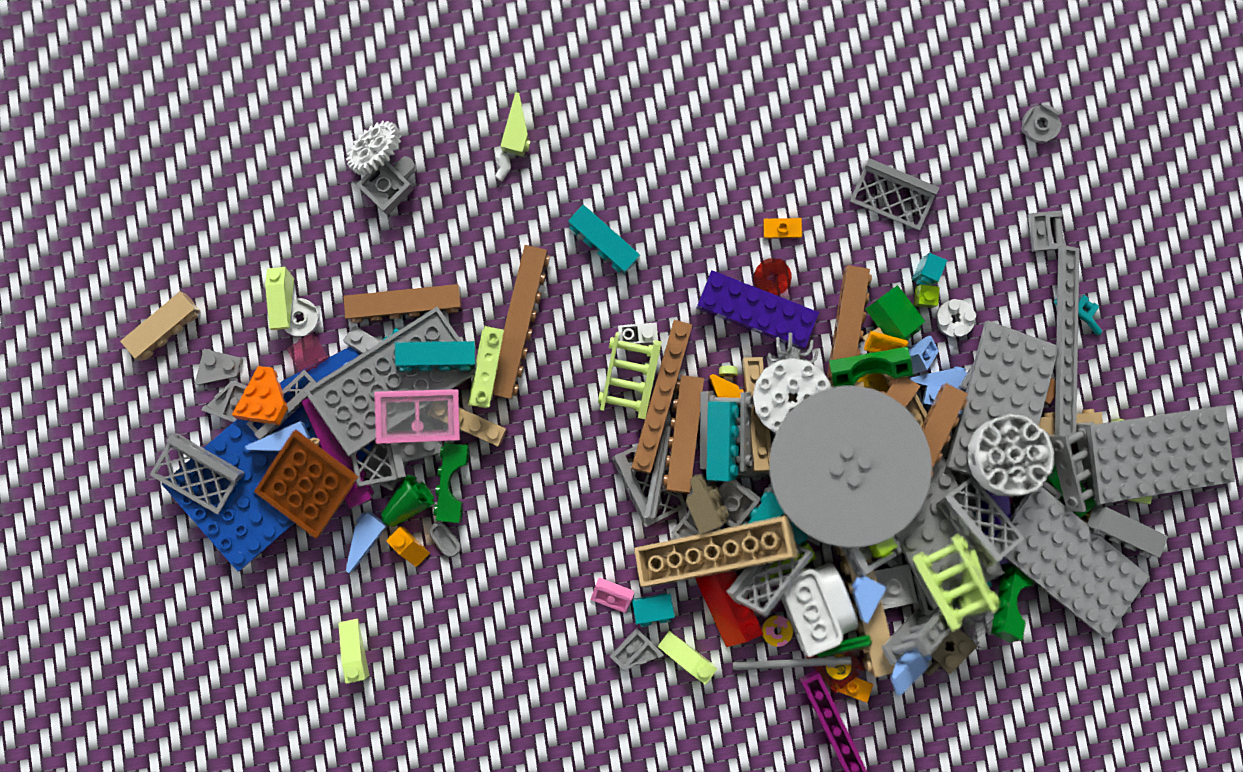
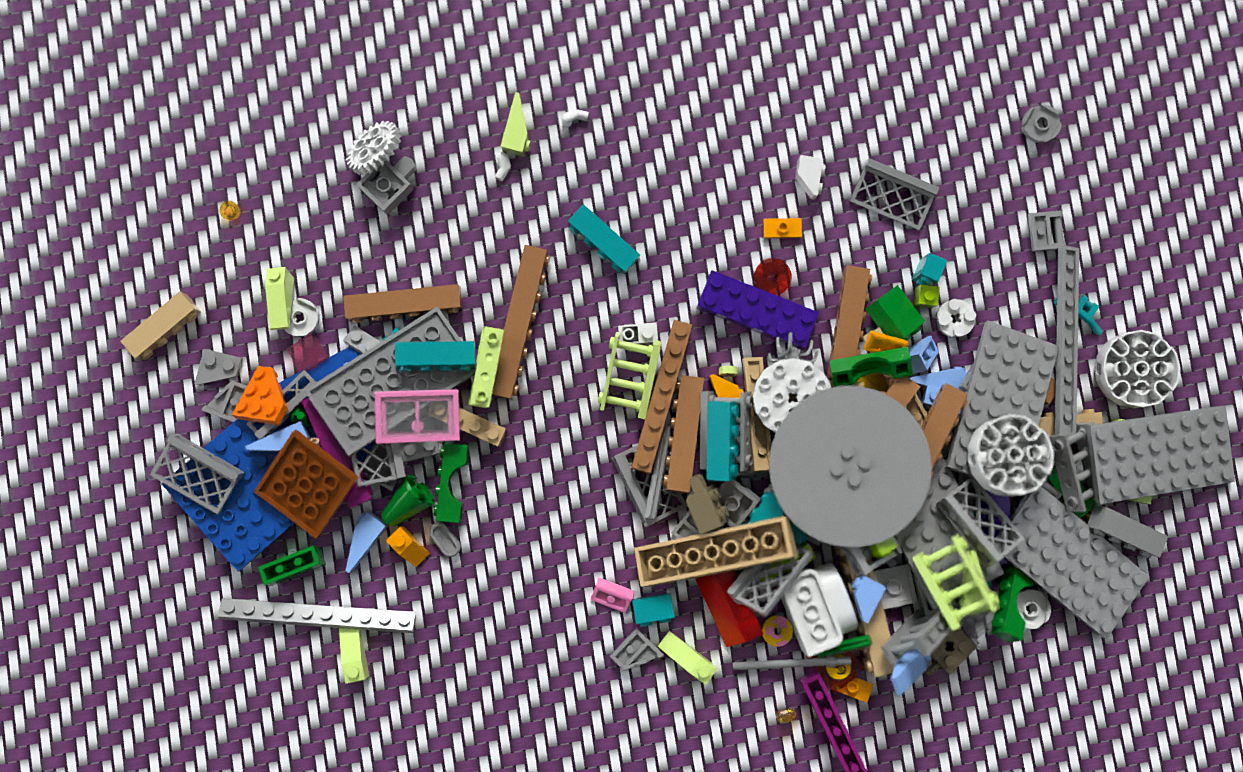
(229, 210): none -> clear yellow tile
(292, 565): none -> green brick
(300, 414): none -> green plate
(317, 615): none -> plate
(574, 114): none -> white arm
(786, 715): none -> clear yellow tile
(808, 174): none -> white slope
(1039, 602): none -> white plate
(1139, 350): none -> white brick

